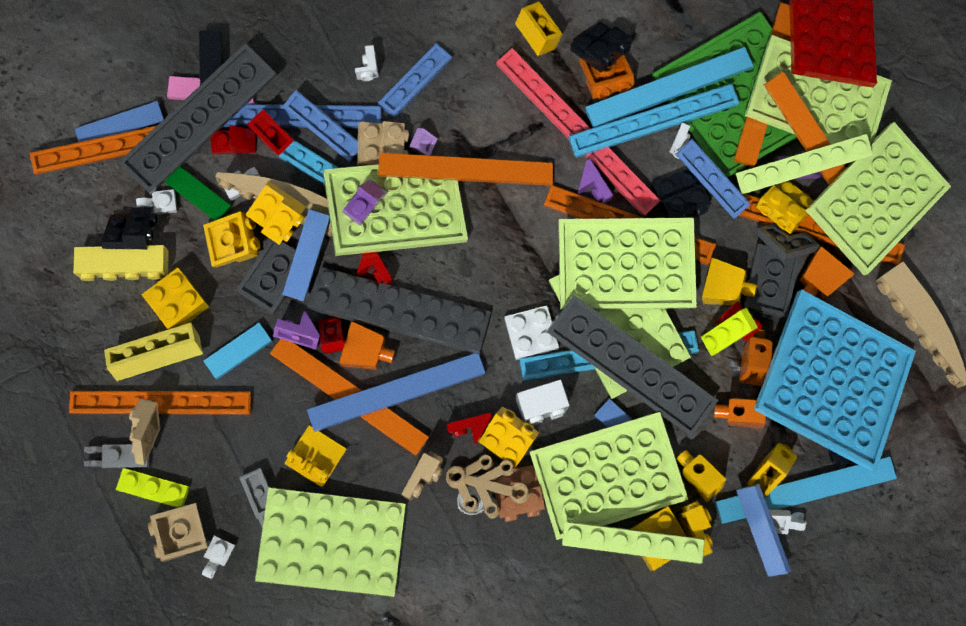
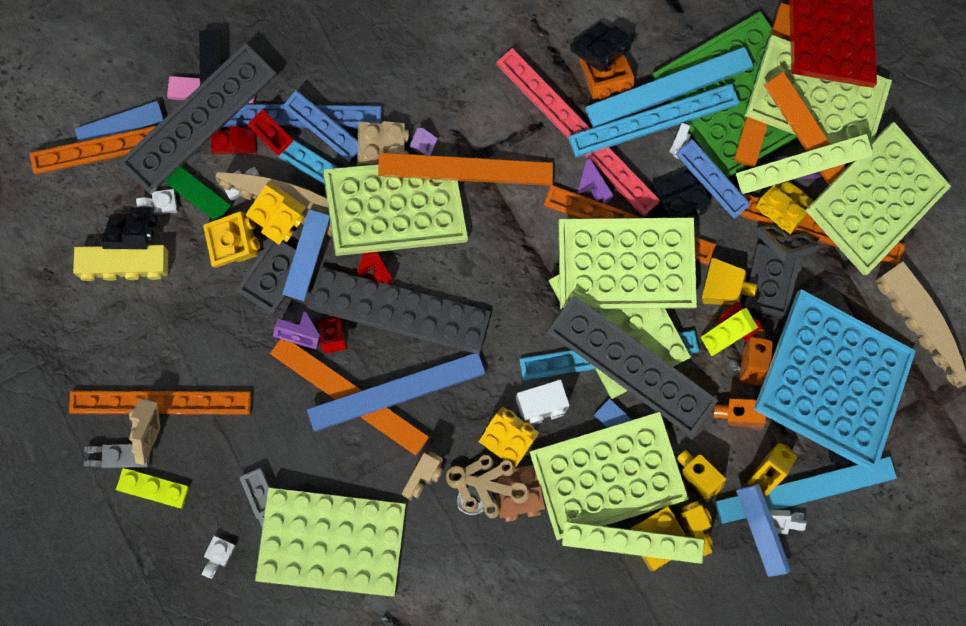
(153, 352): light yellow brick -> none
(175, 300): yellow brick -> none
(177, 532): tan plate -> none
(237, 351): medium azure tile -> none
(315, 456): yellow hinge -> none
(364, 202): medium lavender slope -> none
(364, 349): orange torso -> none
(370, 68): white bracket -> none
(415, 80): medium blue tile -> none
(476, 424): red slope -> none
(529, 333): white plate -> none
(538, 28): yellow brick -> none
(824, 274): orange torso -> none

